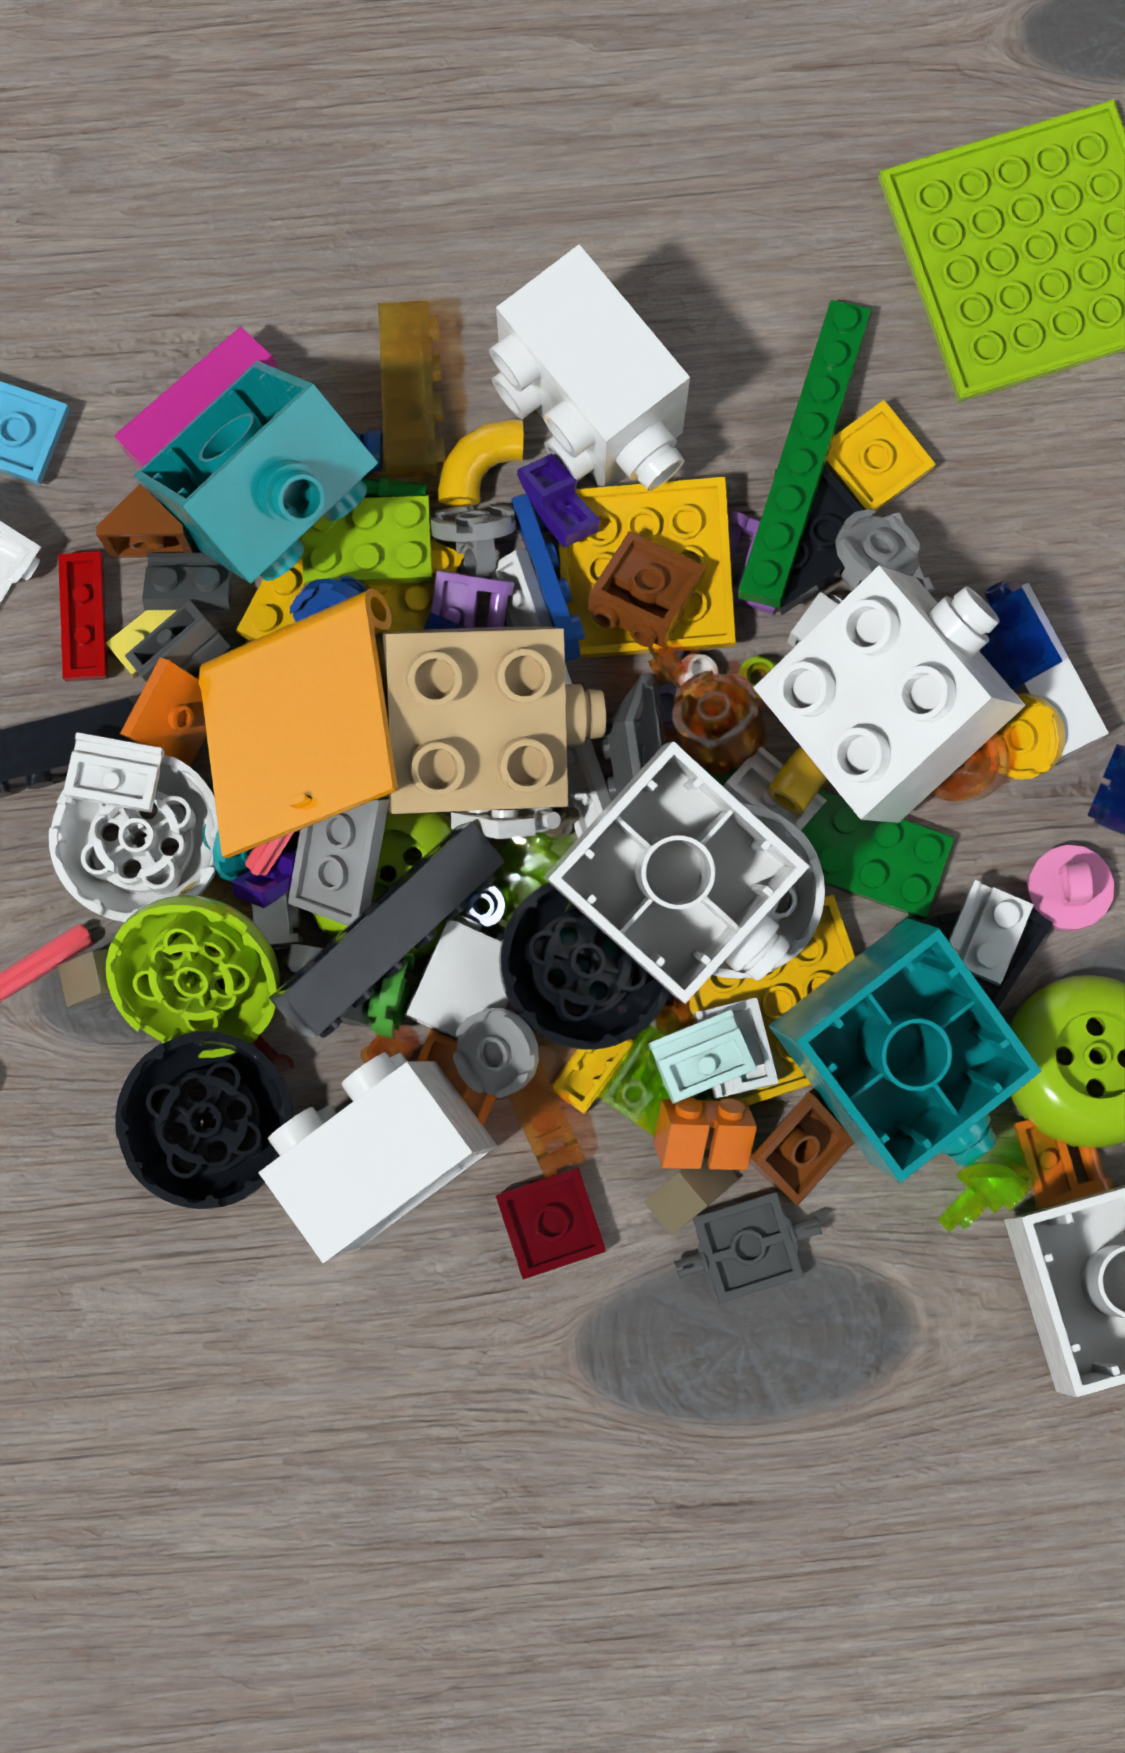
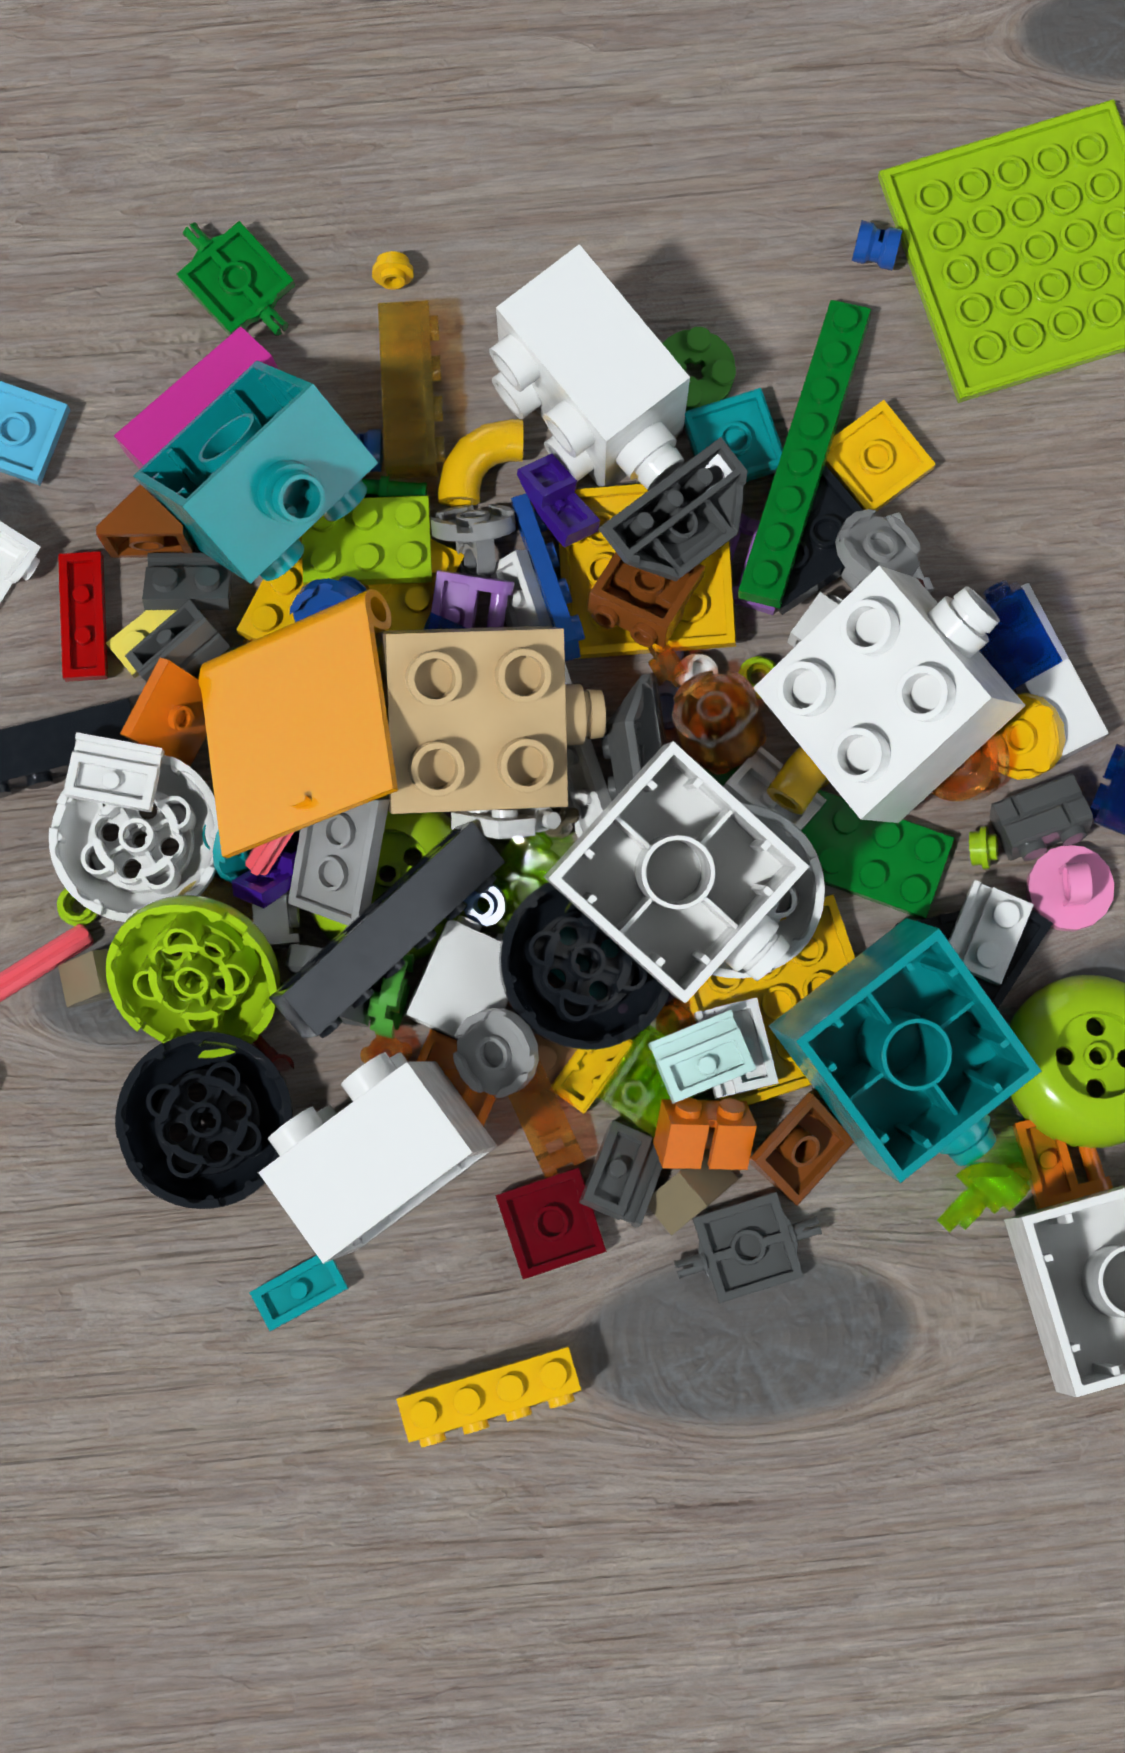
(65, 911): none -> lime plate
(235, 279): none -> green plate
(298, 1291): none -> teal plate
(392, 270): none -> yellow plate
(487, 1394): none -> yellow brick
(623, 1175): none -> dark grey plate
(682, 515): none -> dark grey wedge
(715, 357): none -> bright green plate
(743, 425): none -> teal plate
(876, 245): none -> blue wheel
(983, 847): none -> lime plate
(1041, 818): none -> dark grey brick

